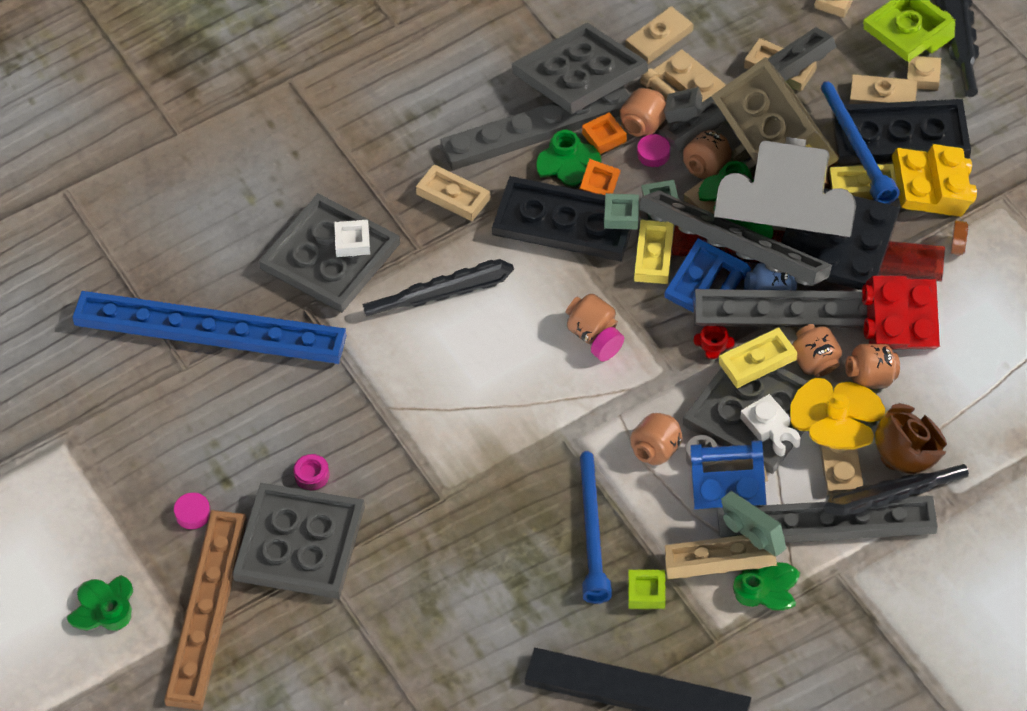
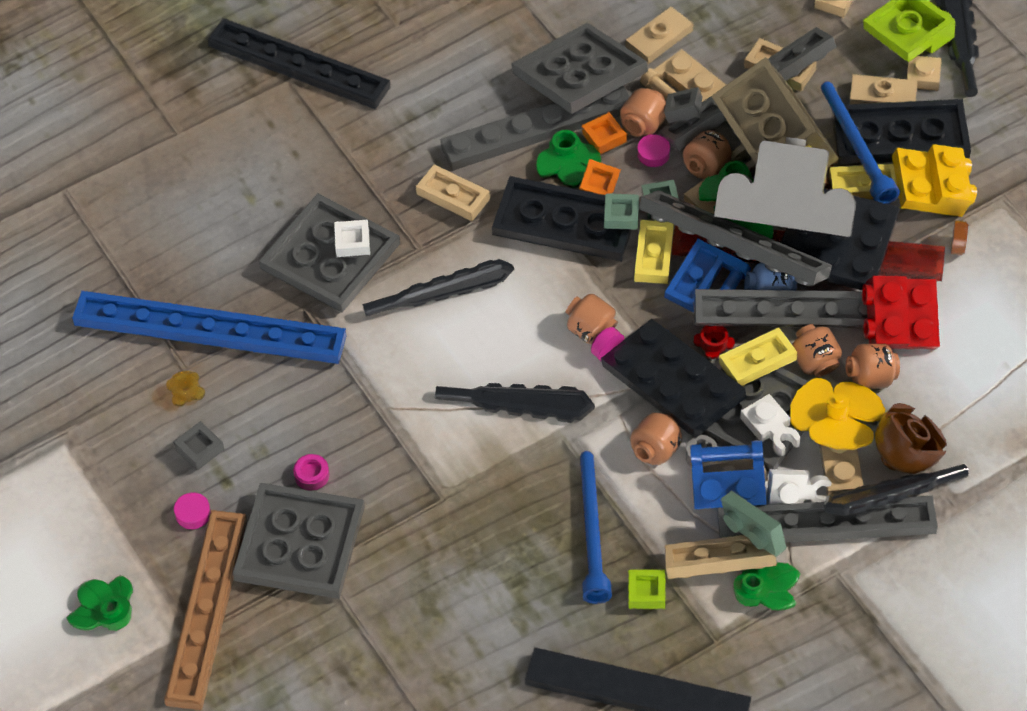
(184, 380): none -> clear yellow plate
(198, 445): none -> dark grey plate
(299, 63): none -> black tile
(540, 402): none -> black sword
(673, 378): none -> black plate
(793, 487): none -> white plate

